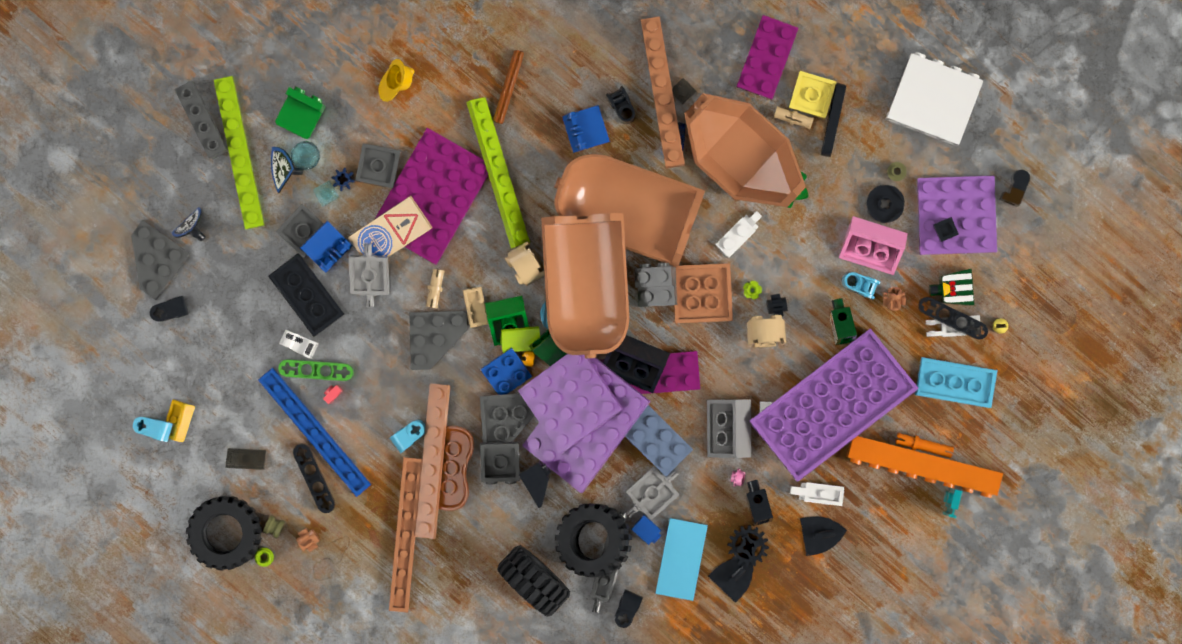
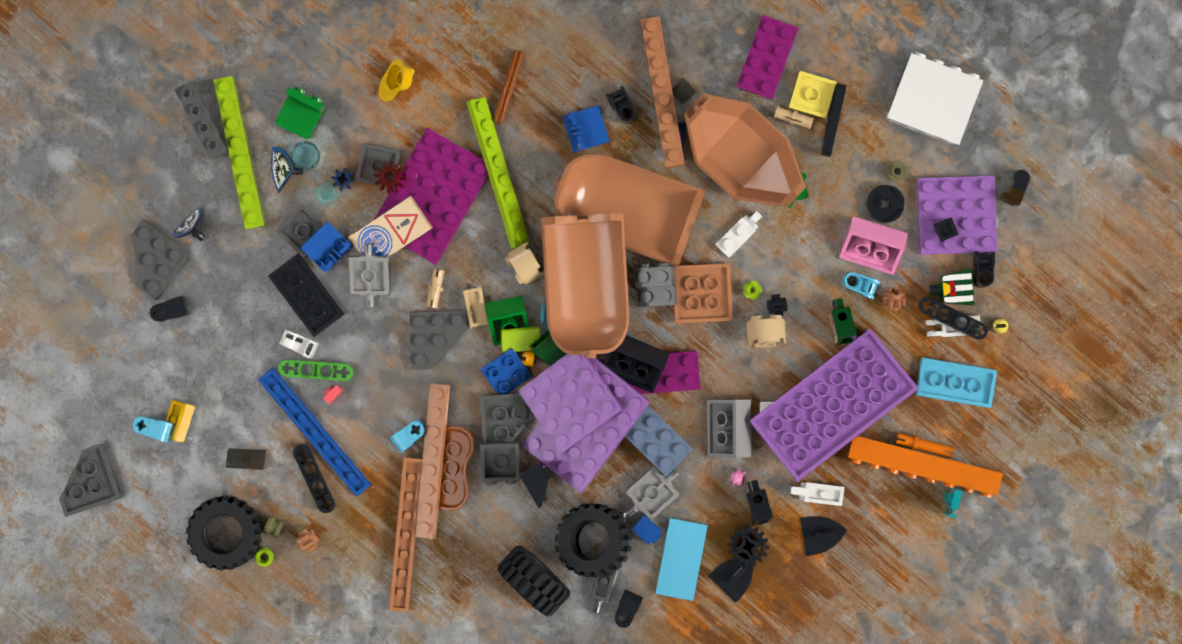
(89, 483): none -> dark grey plate
(395, 172): none -> clear red gear
(983, 264): none -> black piece

